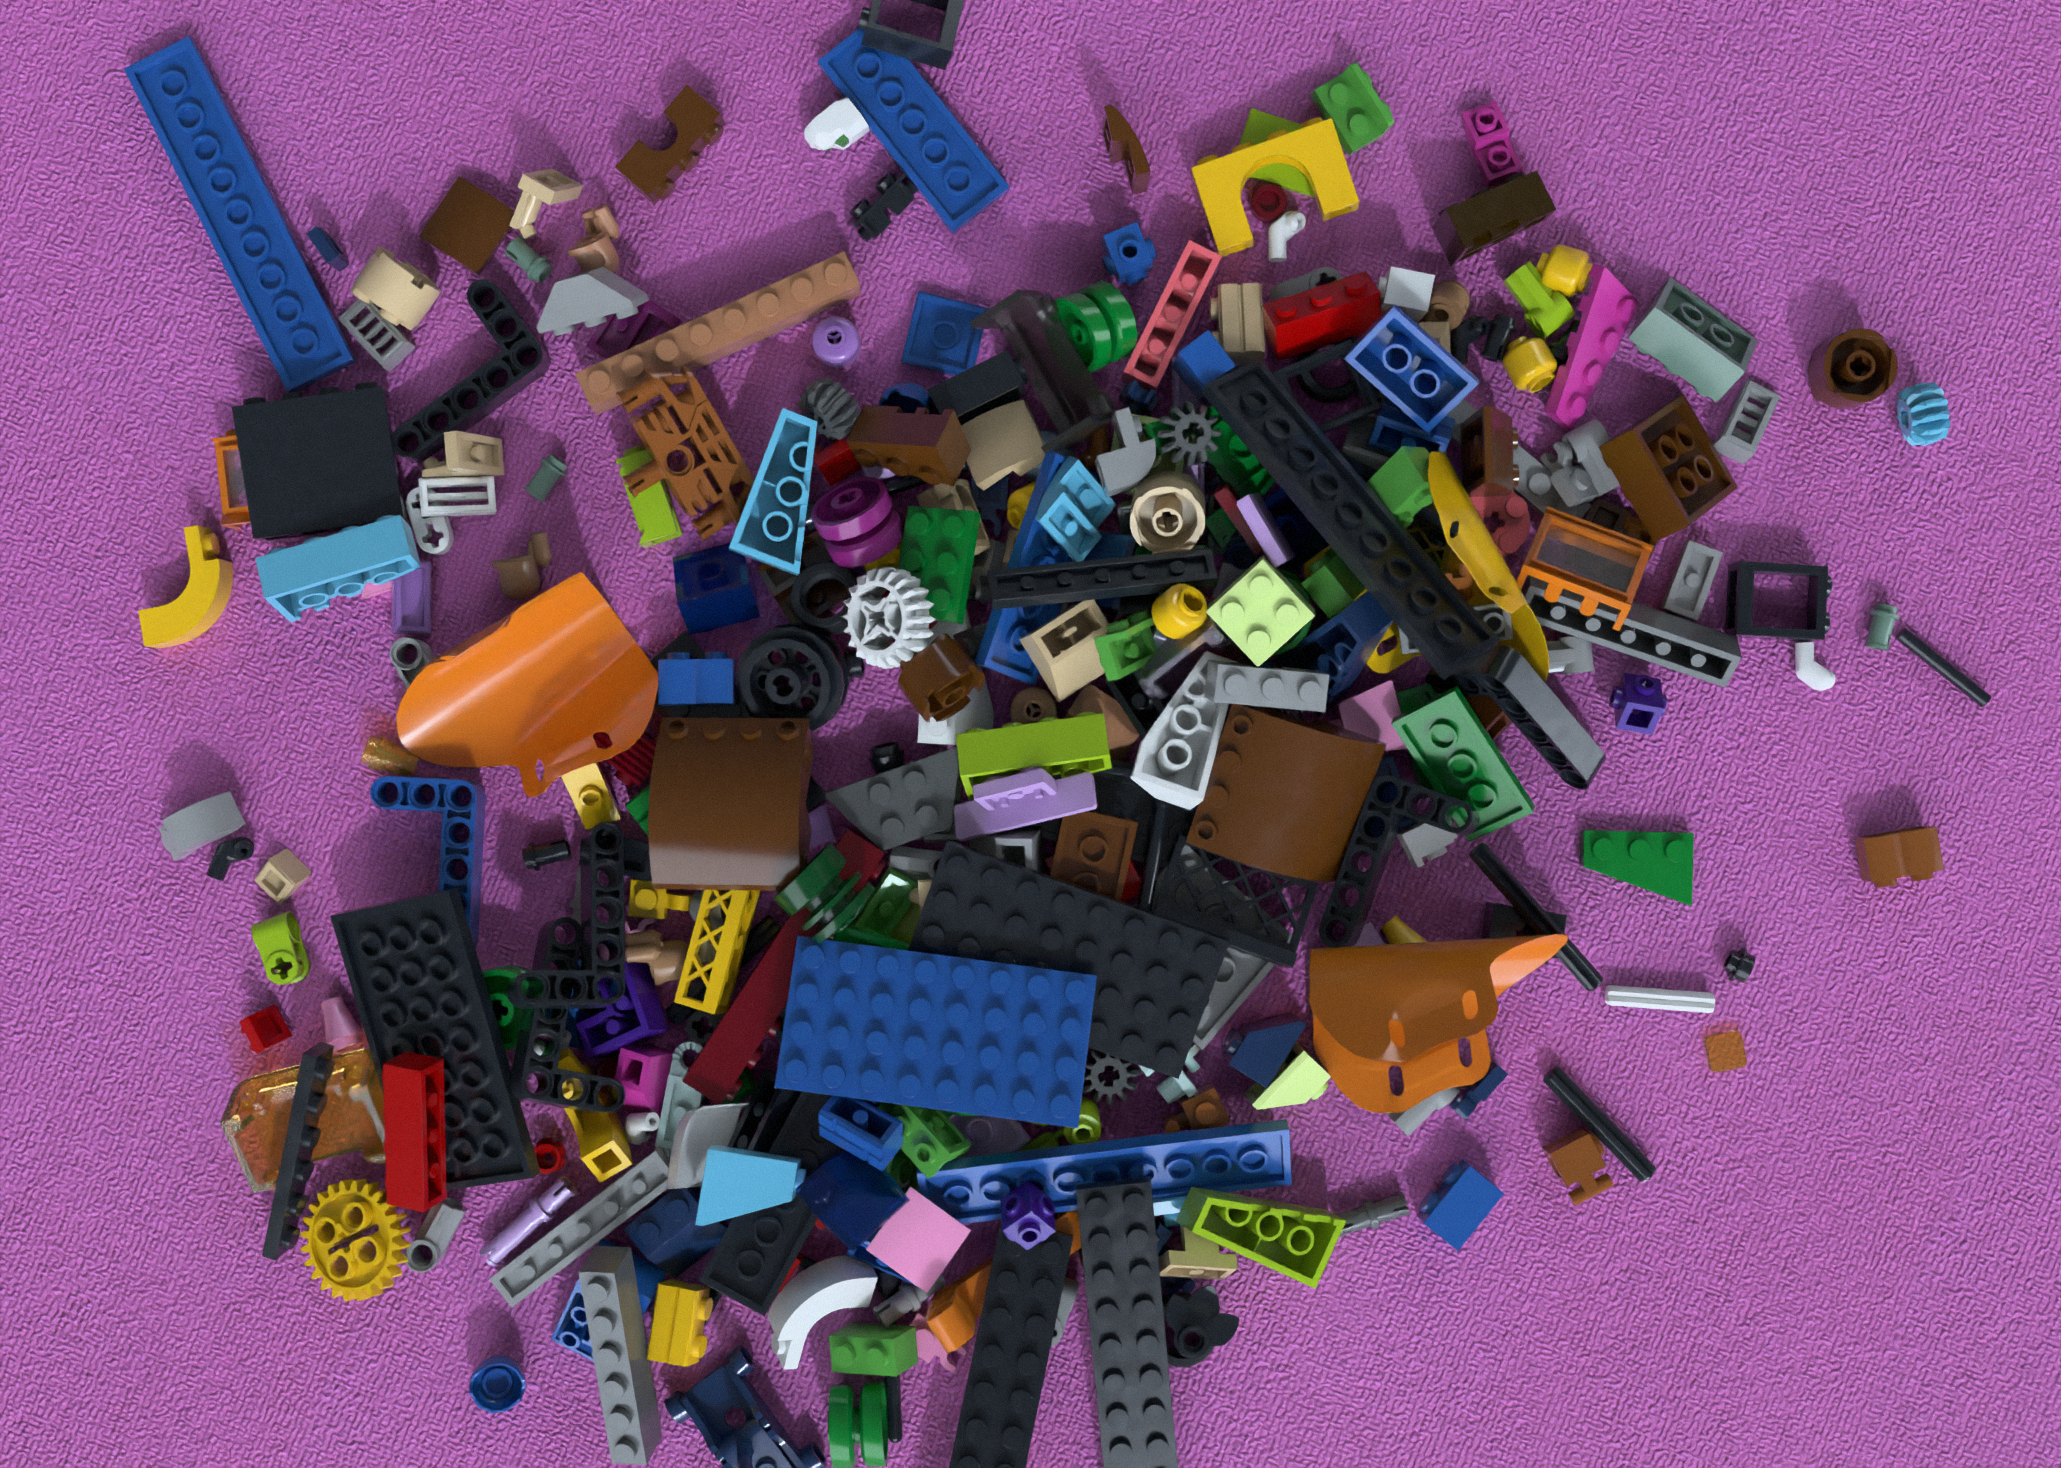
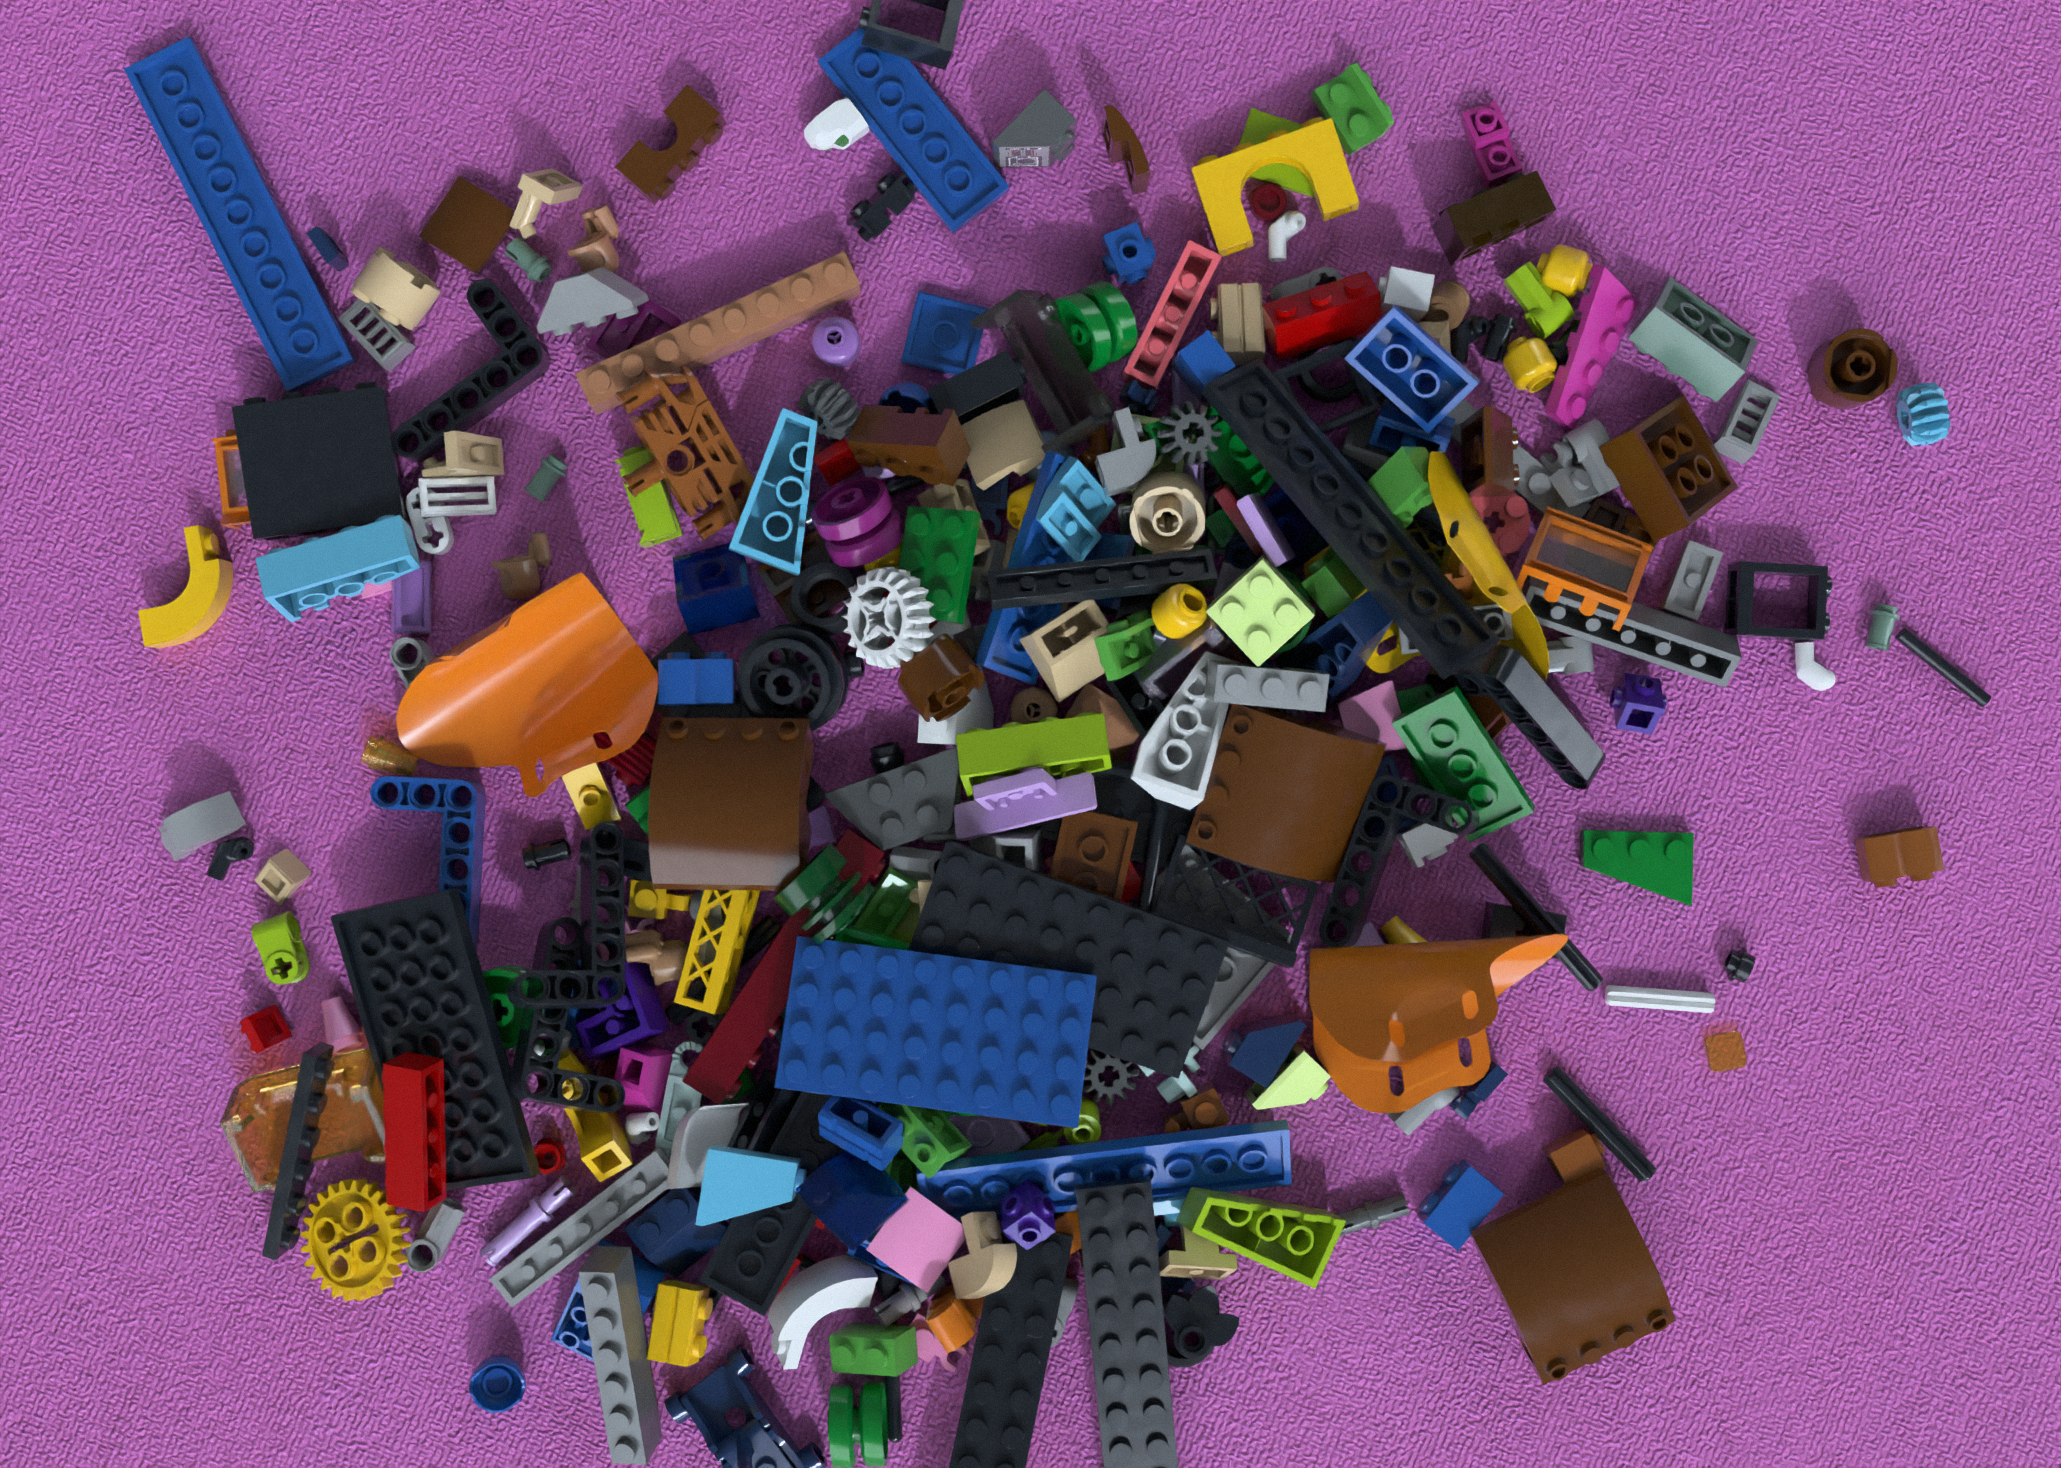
(989, 1261): none -> tan brick
(1036, 135): none -> dark grey slope
(1573, 1276): none -> reddish brown slope

